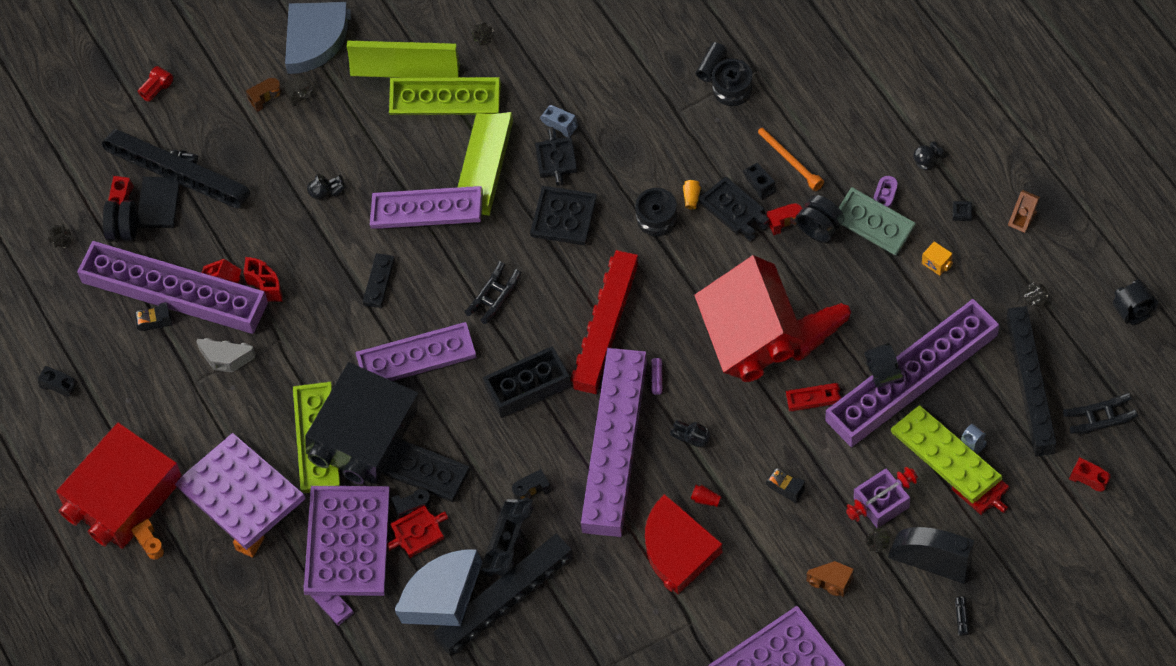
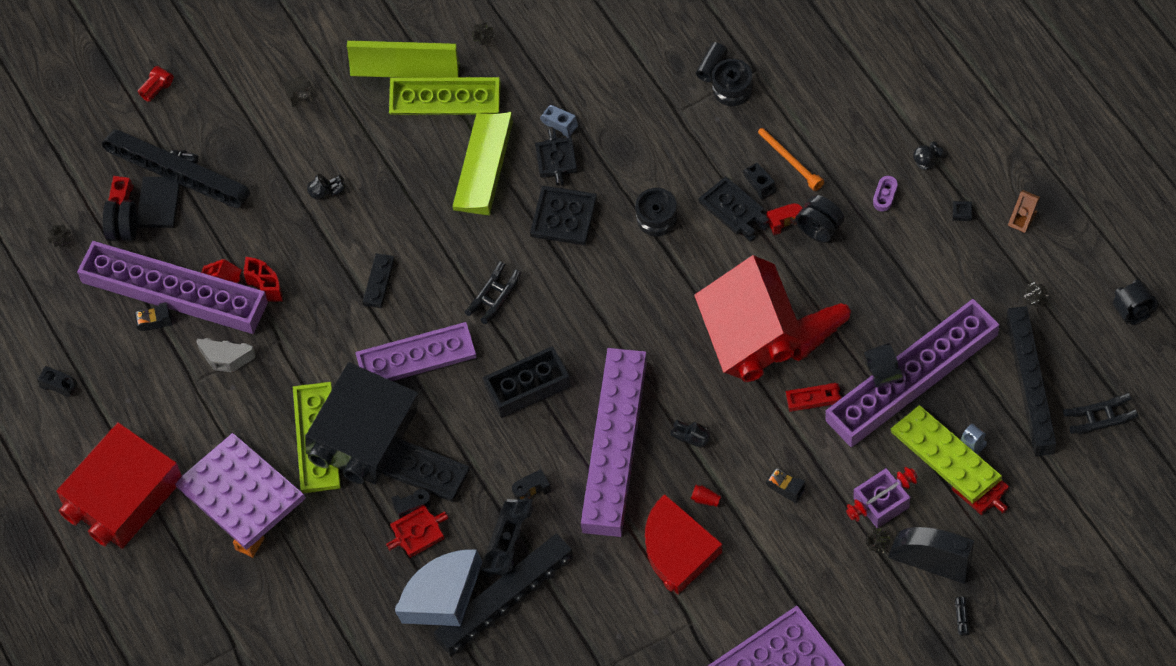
(144, 536): orange leg -> none
(263, 92): reddish brown leg -> none
(314, 34): sand blue brick -> none
(334, 607): medium lavender plate -> none
(347, 540): medium lavender plate -> none
(426, 207): medium lavender plate -> none
(605, 321): red brick -> none
(657, 376): medium lavender axle -> none
(691, 193): light orange cone -> none
(831, 577): dark orange slope -> none
(875, 221): sand green tile -> none
(937, 258): light orange brick -> none
(1090, 475): red leg -> none

